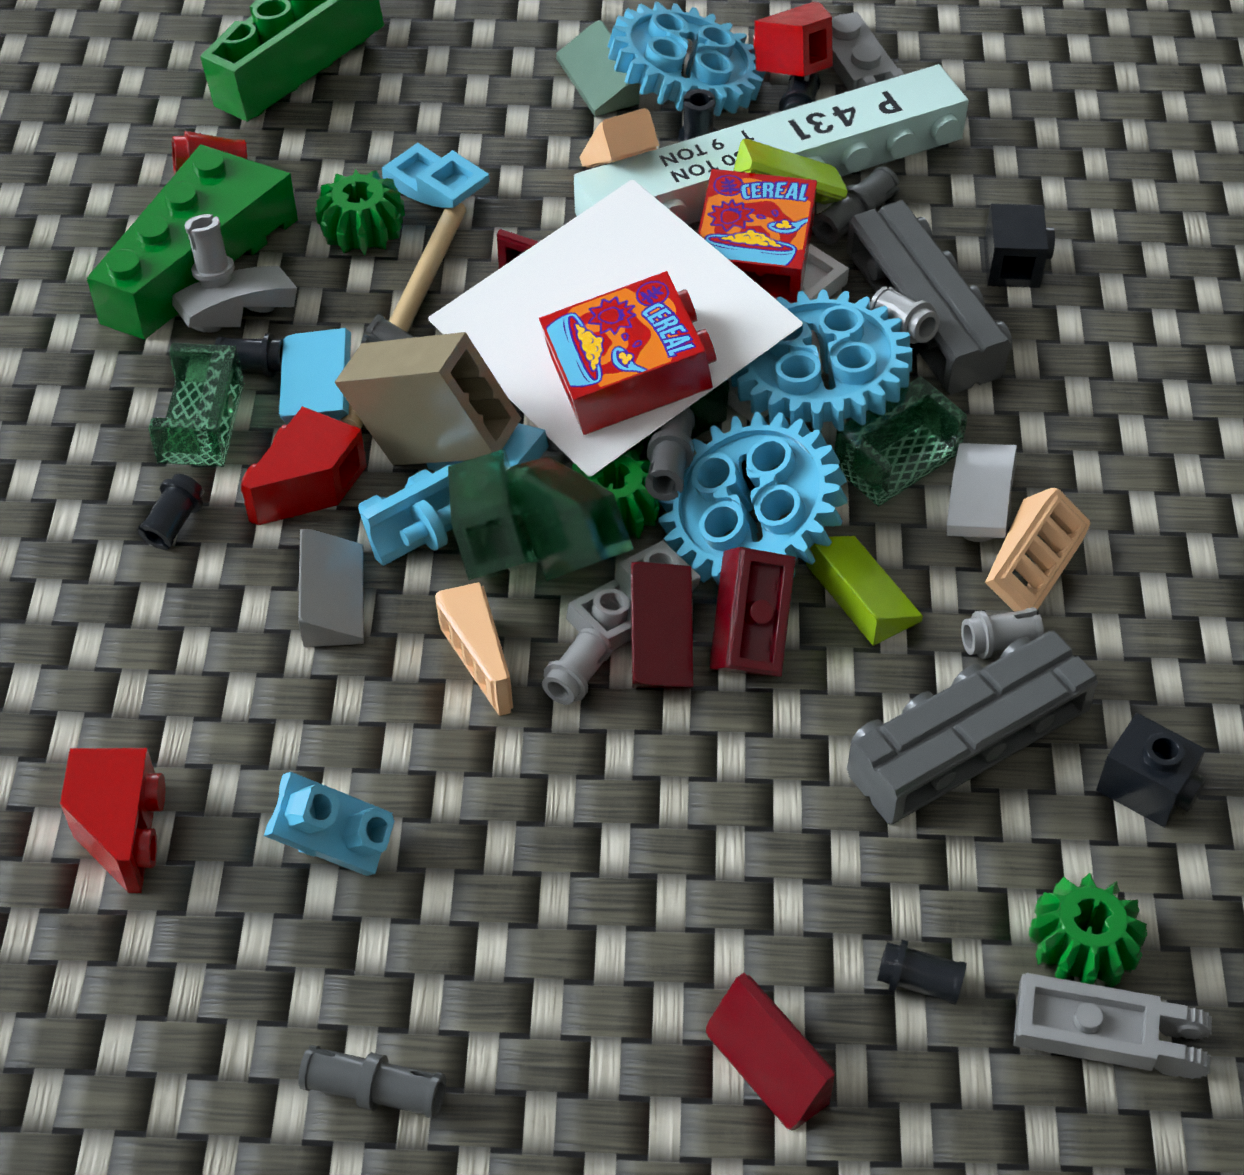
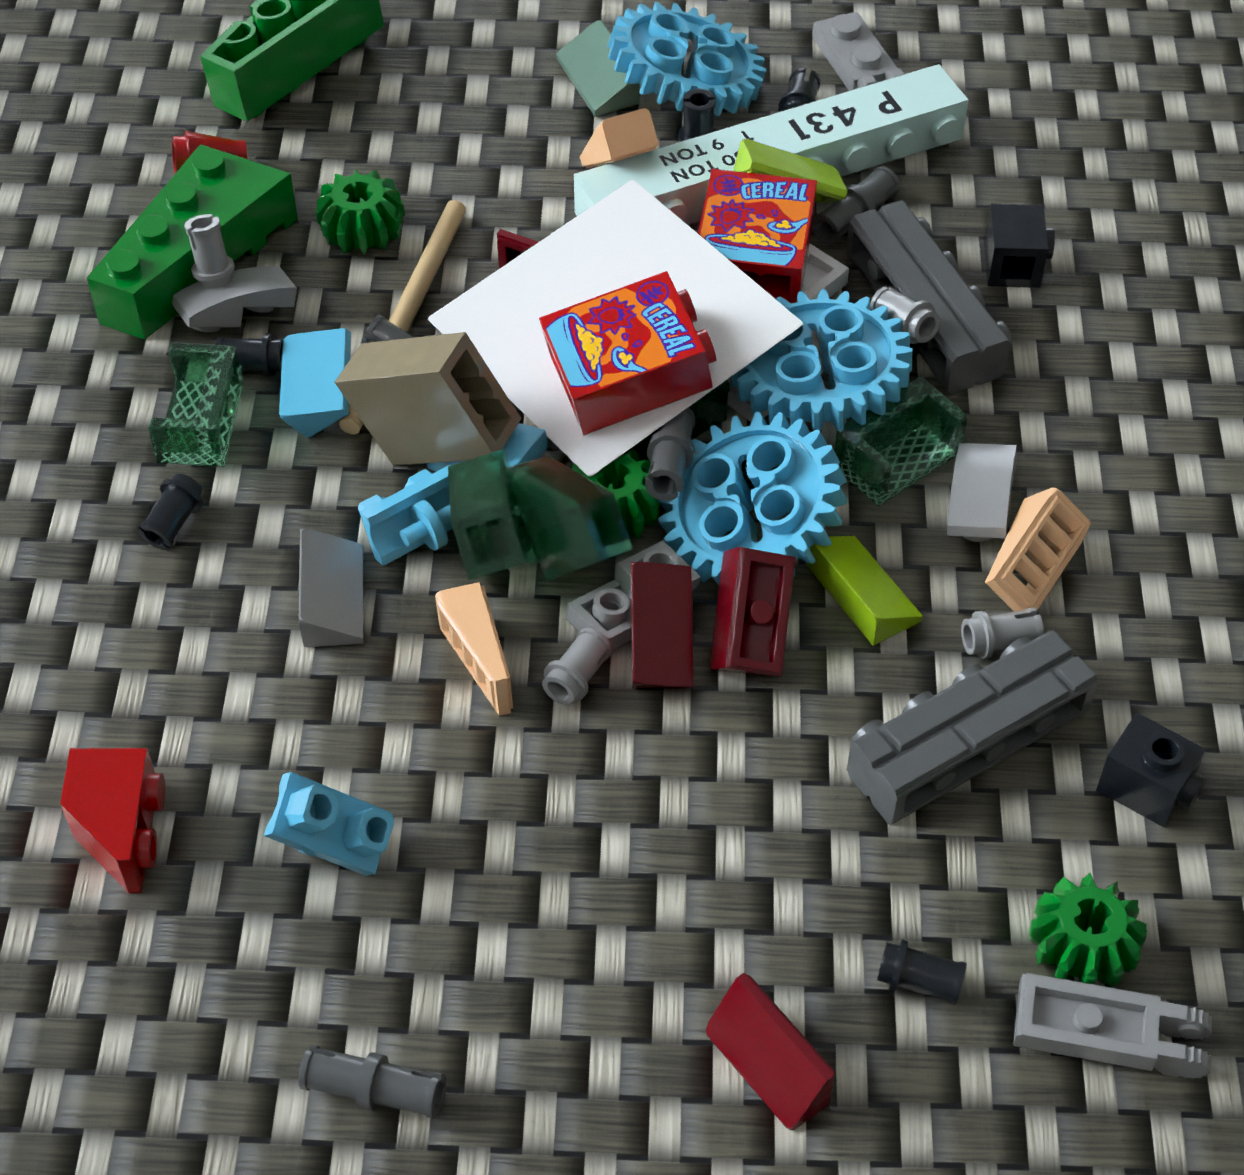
(304, 469): red slope -> none
(435, 179): medium azure slope -> none
(794, 41): red slope -> none

